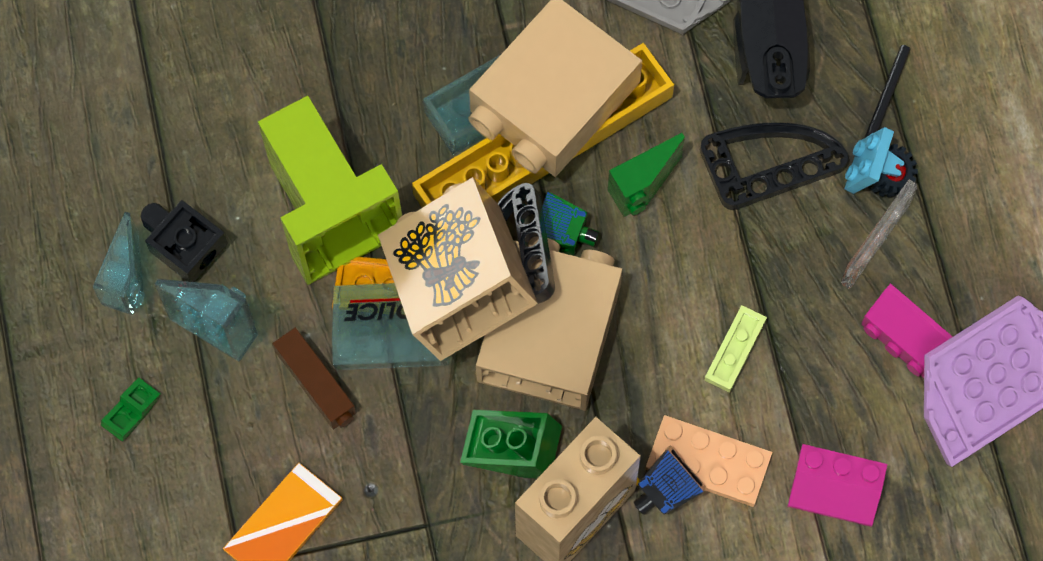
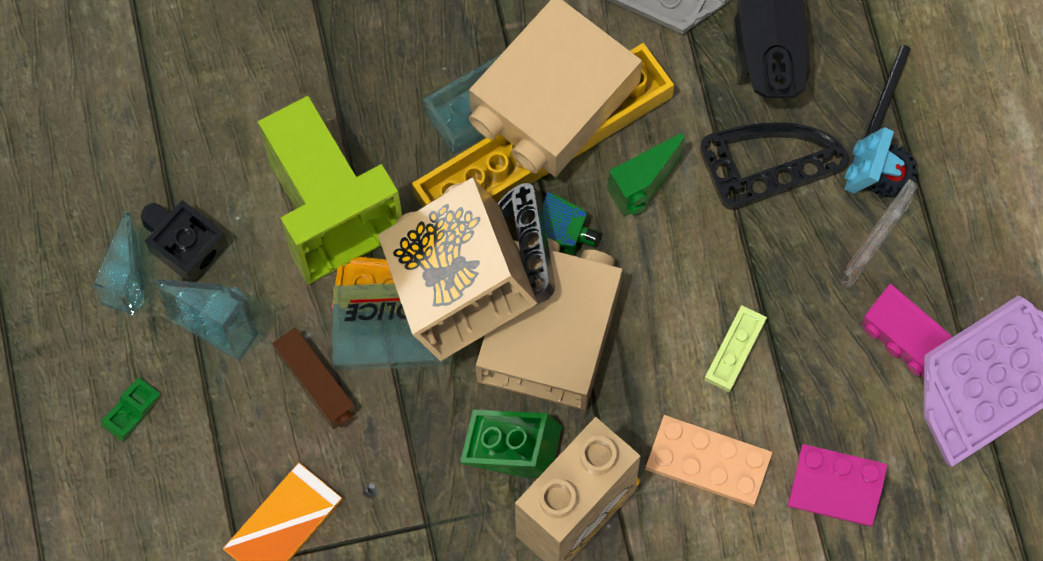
(668, 484): torso -> none

